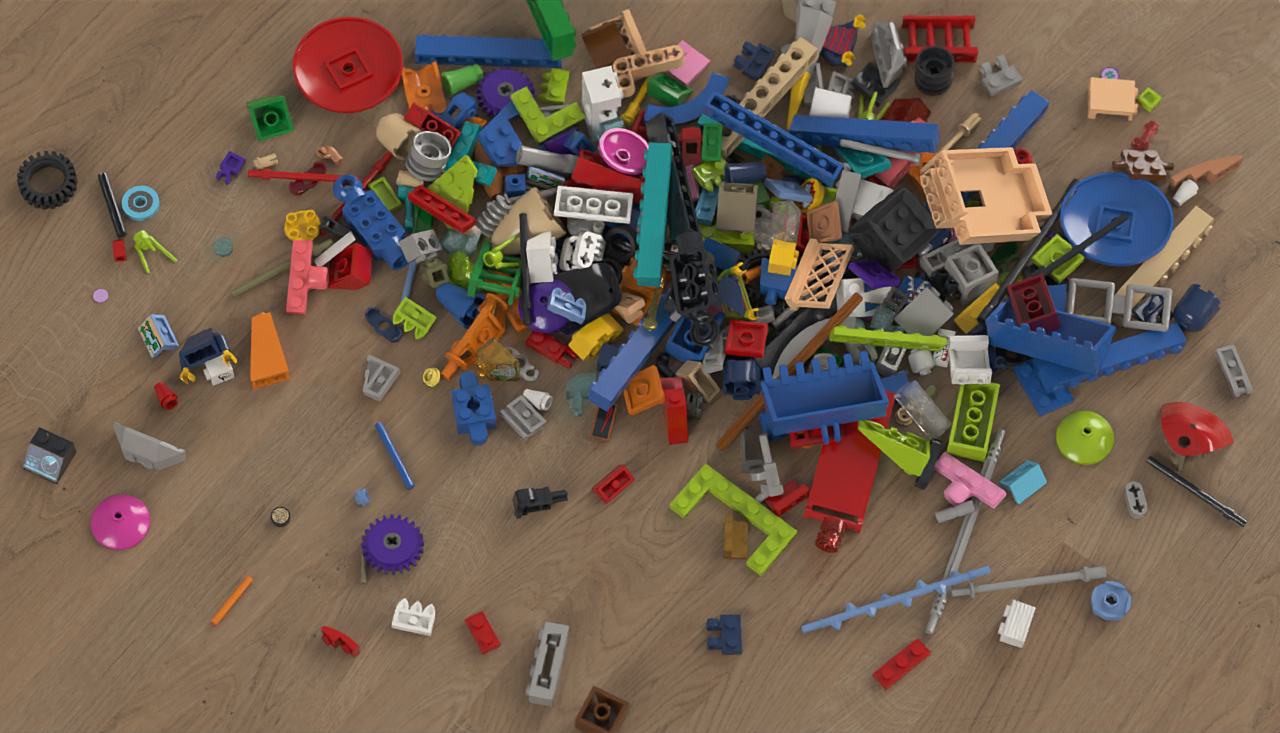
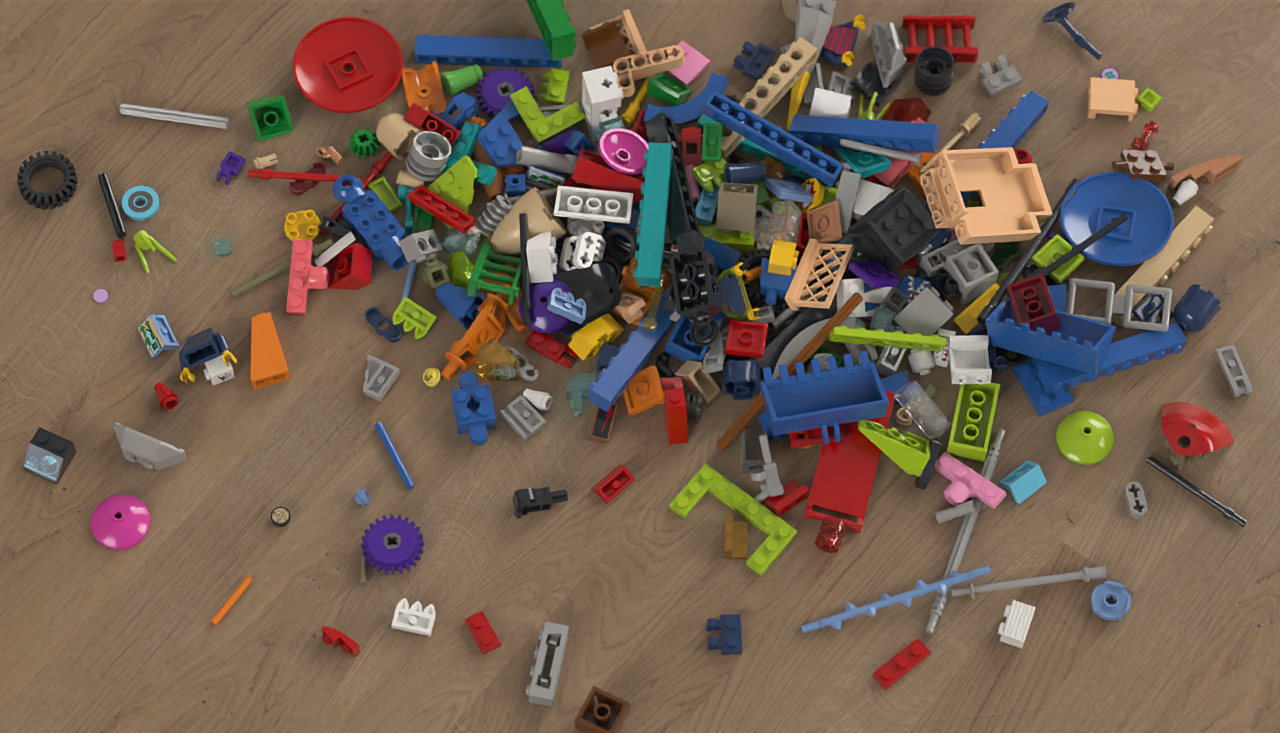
(172, 115): none -> light grey axle
(364, 142): none -> green gear
(495, 257): lime plant -> none
(1060, 15): none -> dark blue dish

